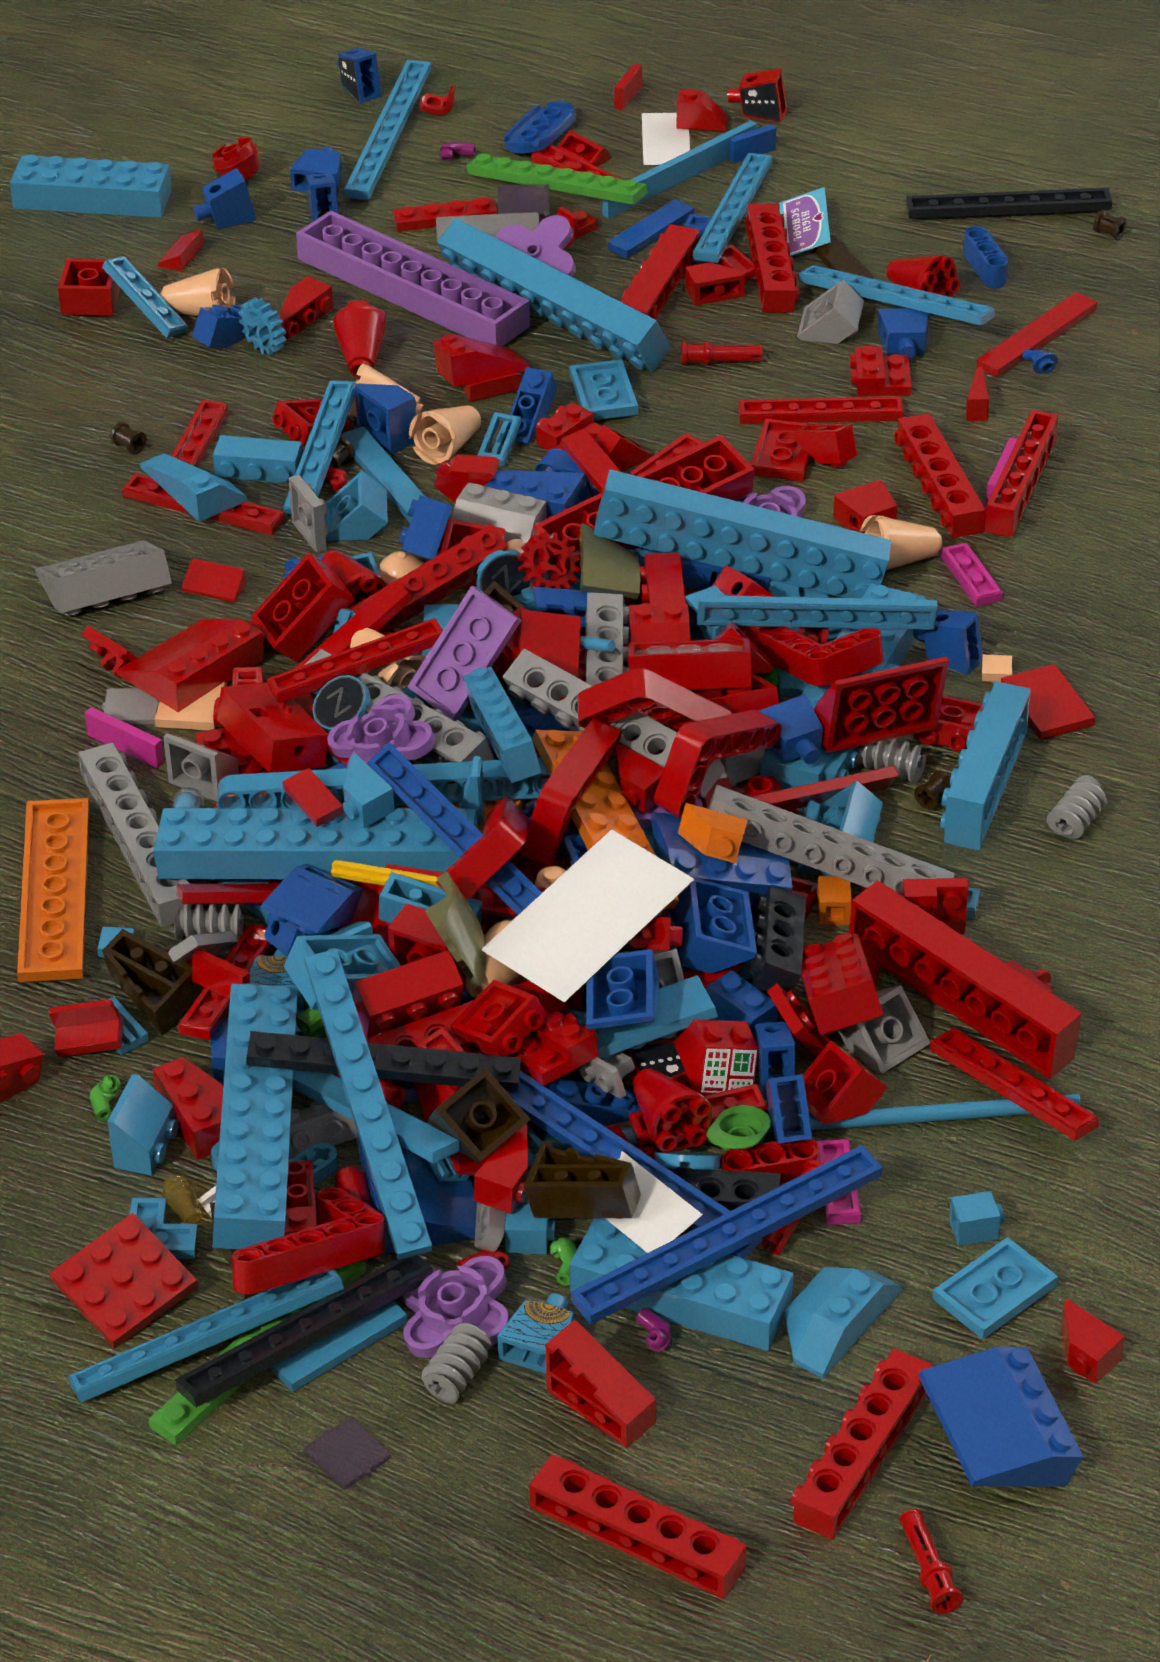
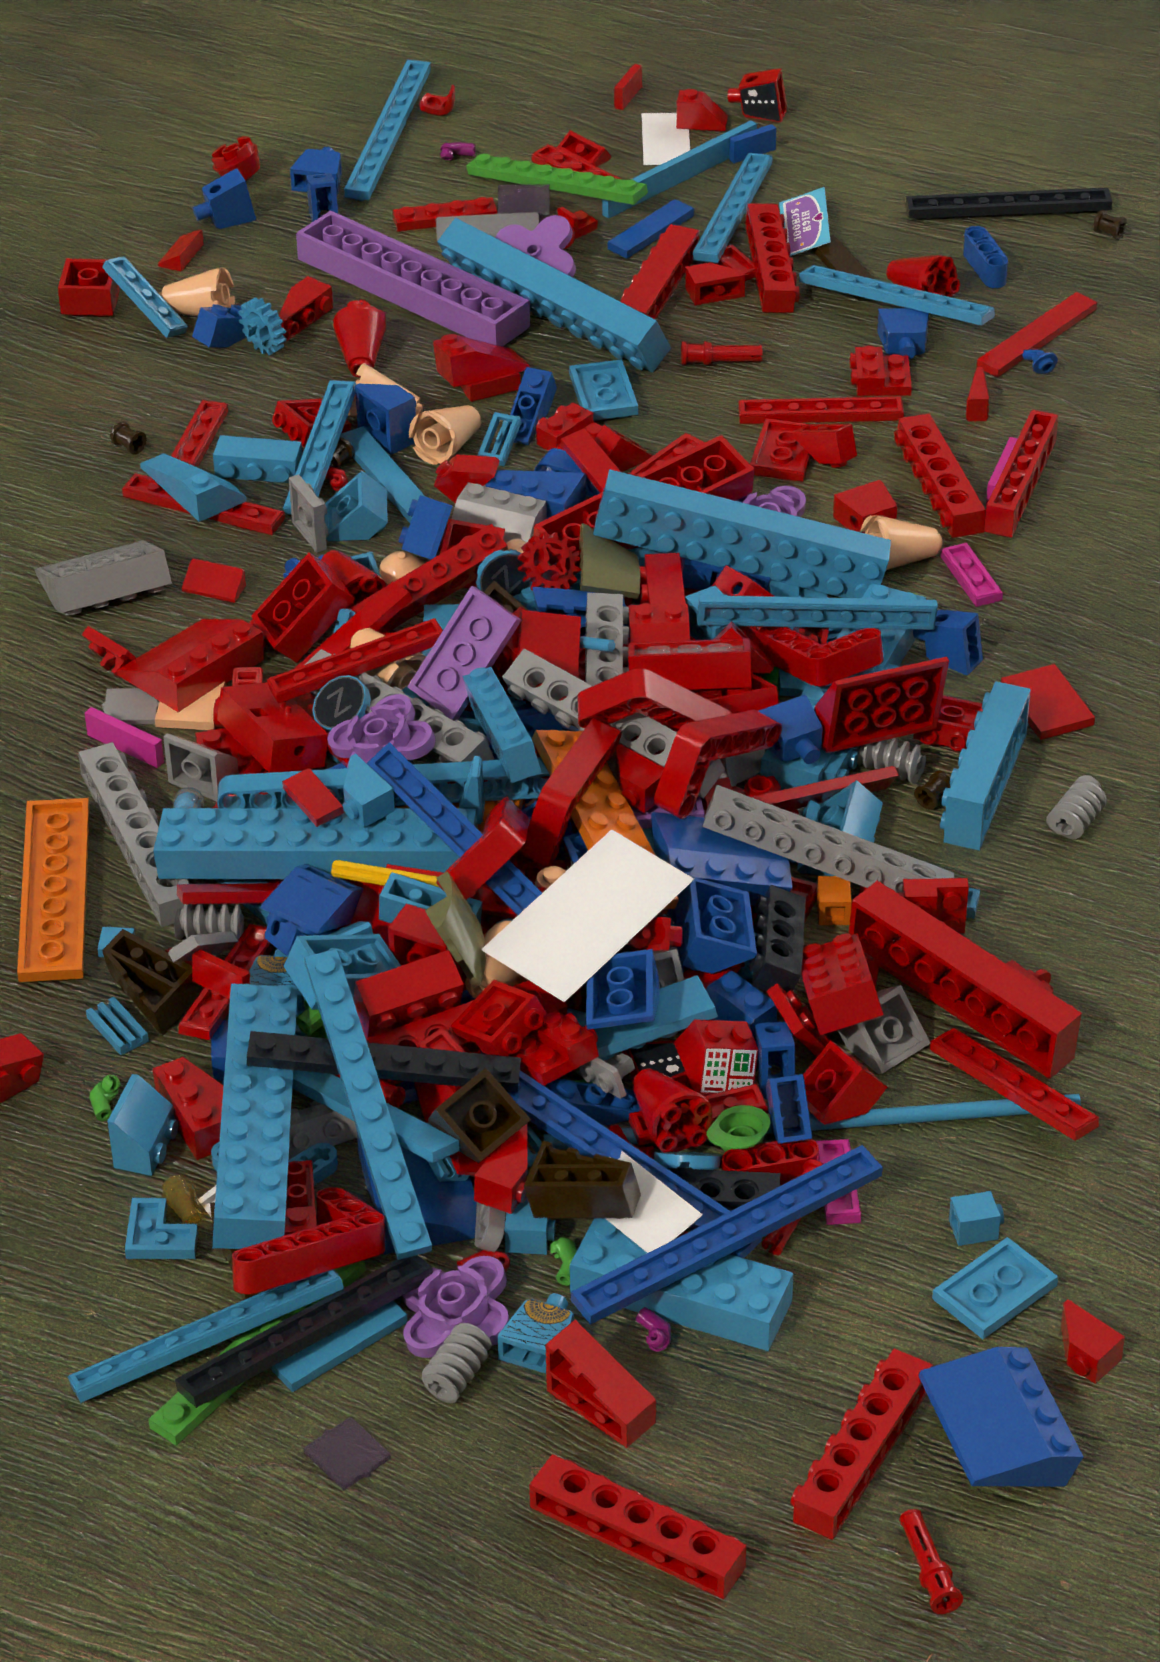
(86, 1028): red panel -> none
(91, 186): dark azure brick -> none
(123, 1280): red plate -> none
(354, 1182): red cone -> none
(360, 74): blue torso -> none
(539, 127): blue tile -> none
(697, 222): blue tile -> none
(712, 832): orange slope -> none
(832, 315): light grey slope -> none
(835, 1314): dark azure wedge -> none
(996, 667): light nougat tile -> none

